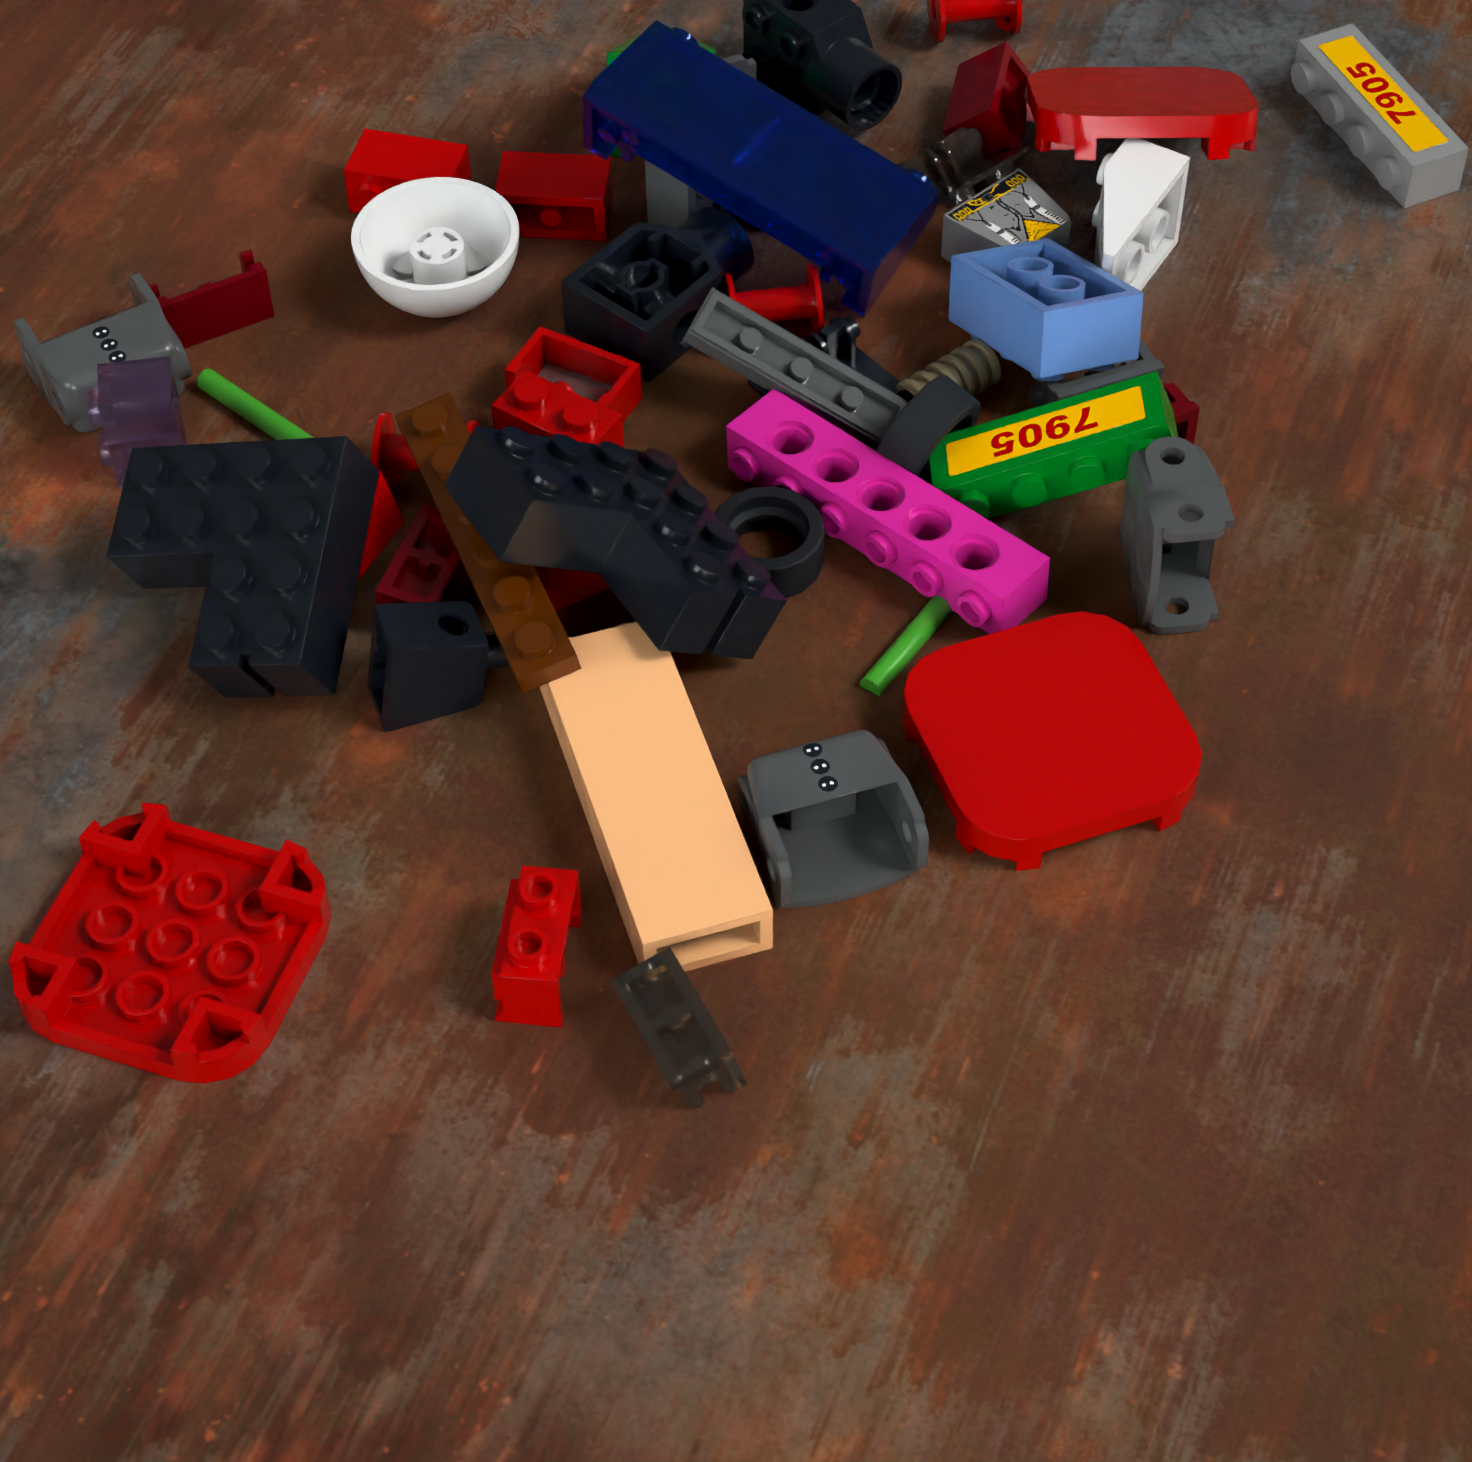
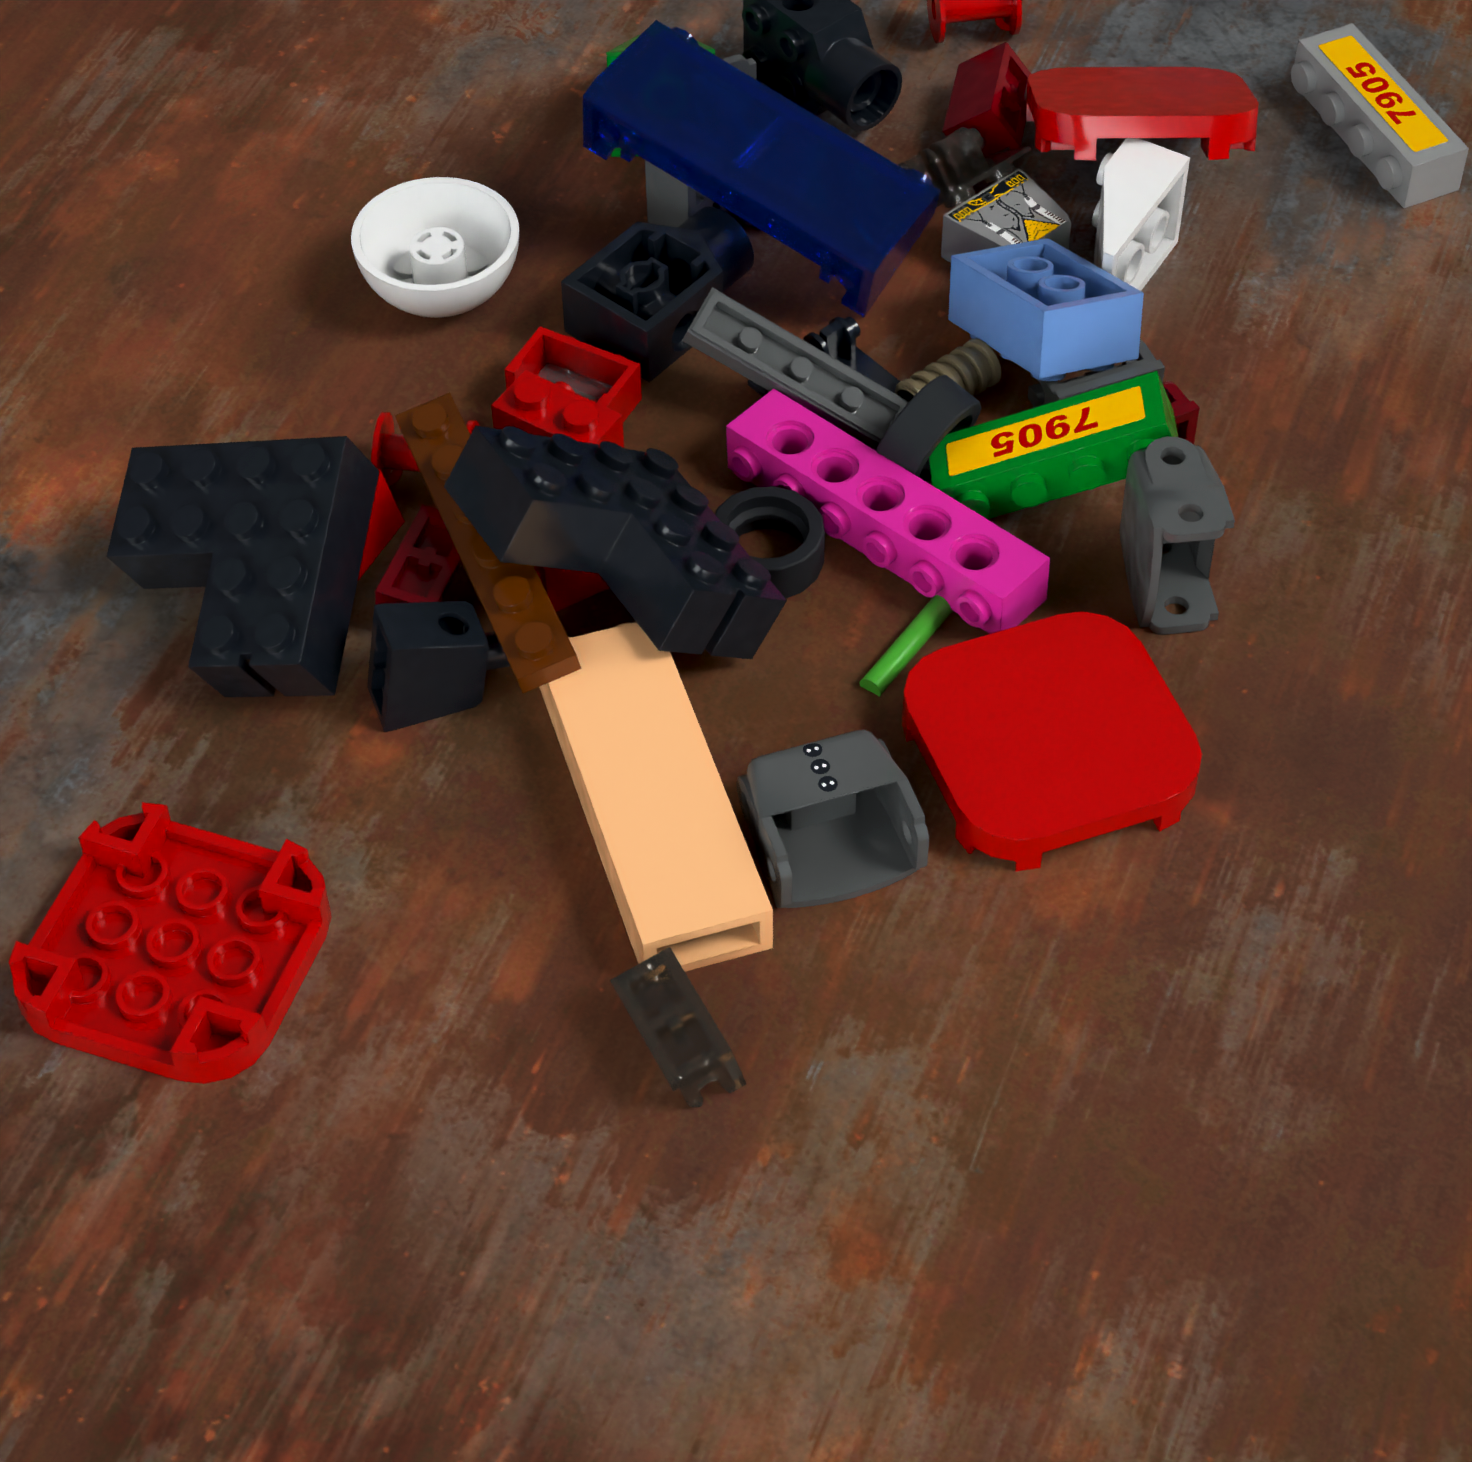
(68, 363): dark grey piece -> none
(135, 410): clear purple piece -> none
(221, 305): dark red hinge -> none
(248, 407): bright green bar -> none
(393, 158): red brick -> none
(533, 945): red window -> none
(558, 194): red brick -> none
(786, 302): red piece -> none

